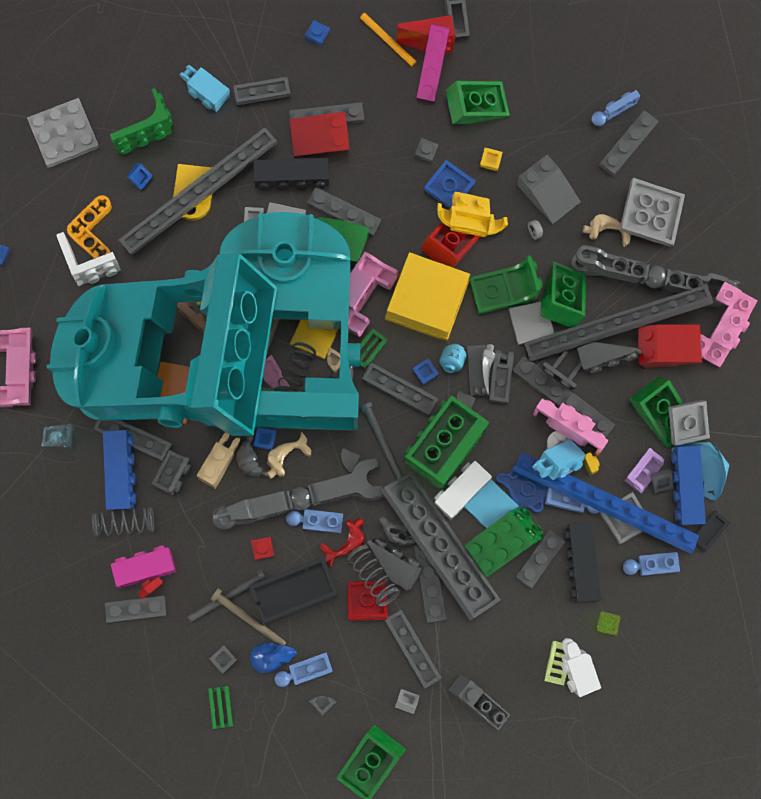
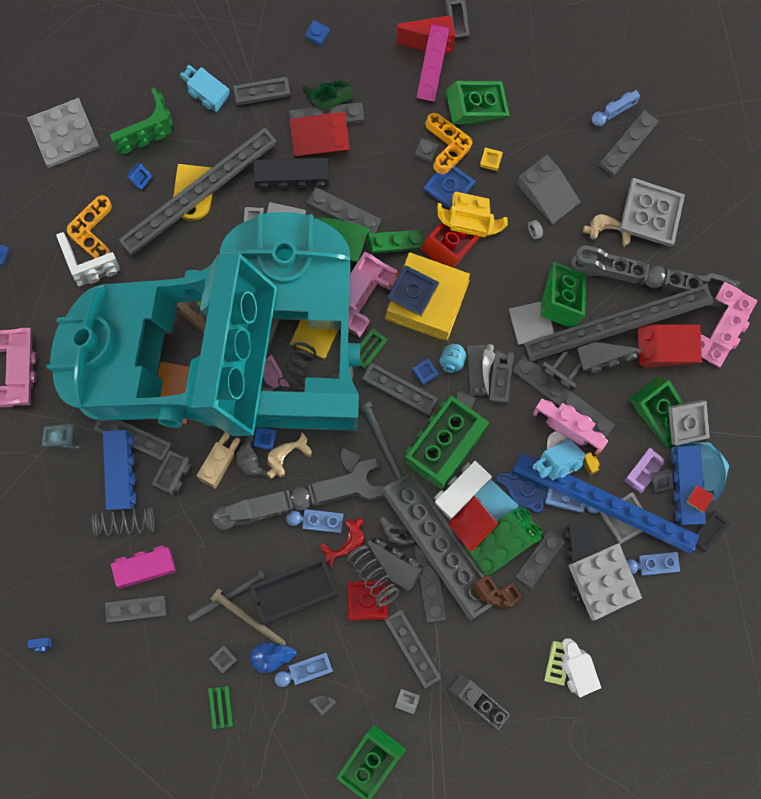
(39, 645): none -> blue plate
(149, 586): red plate -> none
(262, 548): red plate -> none
(329, 94): none -> dark green slope
(333, 360): tan tile -> none
(394, 45): light orange bar -> none
(395, 241): none -> green plate
(413, 291): none -> dark blue plate
(454, 145): none -> light orange beam
(473, 523): none -> red tile
(490, 594): none -> reddish brown tile
(506, 287): green bracket -> none
(605, 581): none -> light grey plate
(608, 623): clear neon green plate -> none
(699, 498): none -> red tile

